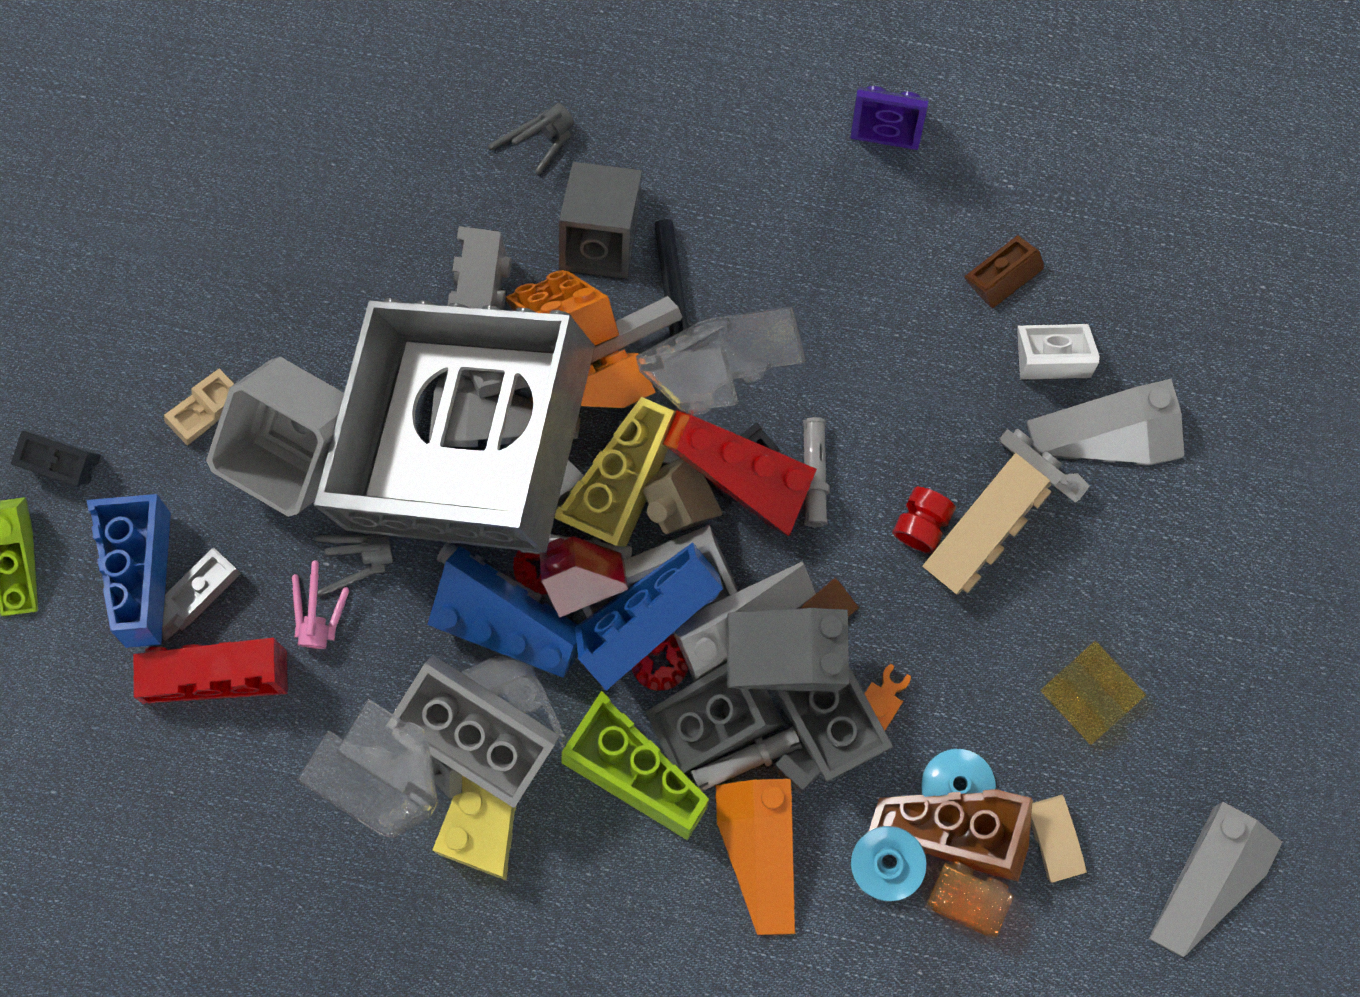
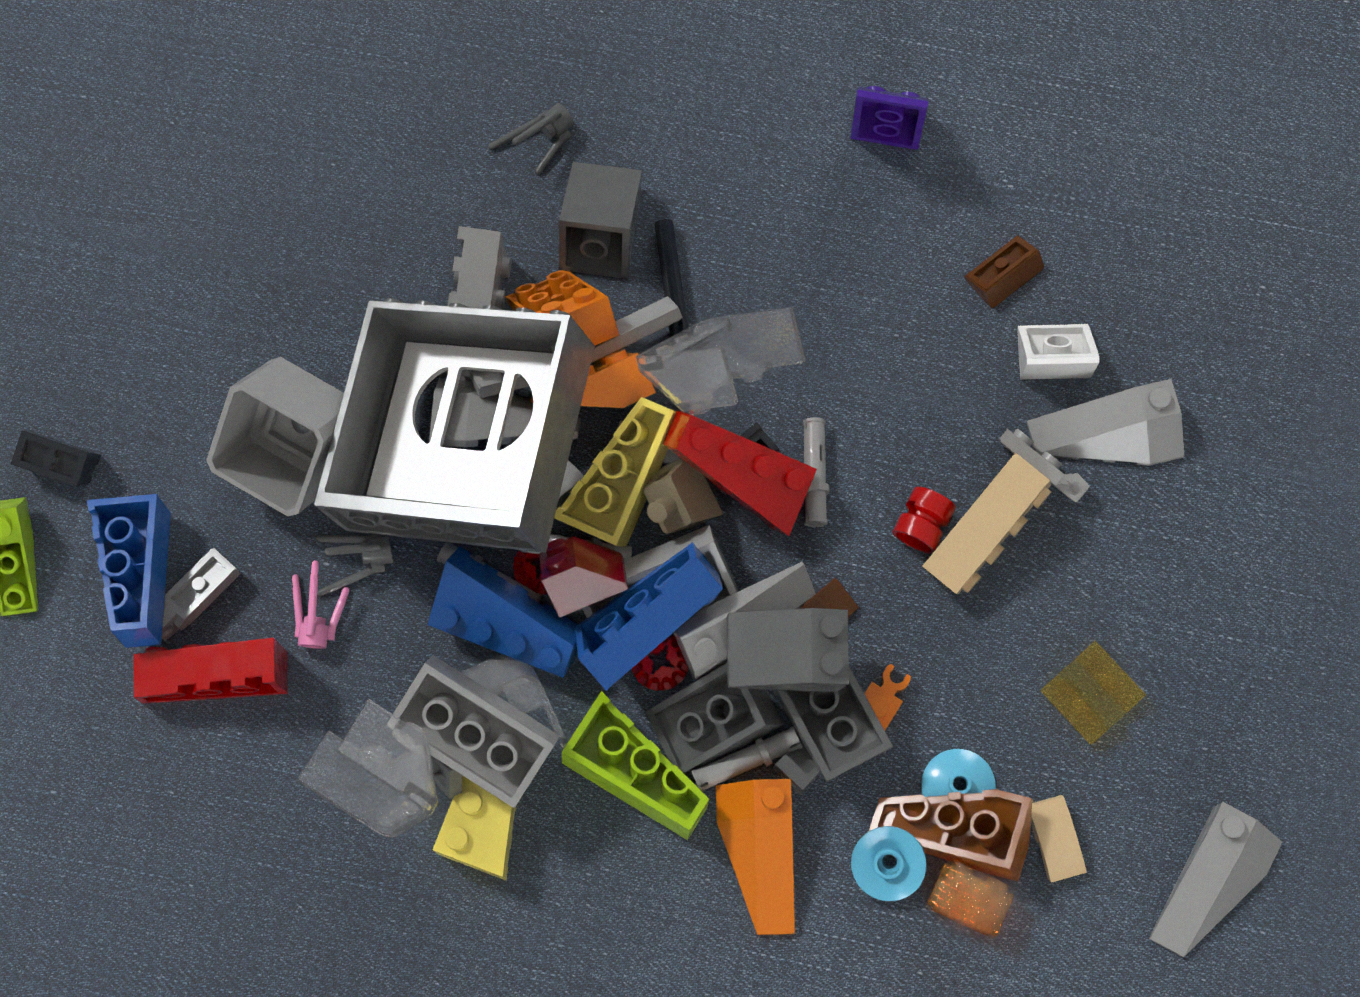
(200, 409): tan slope -> none

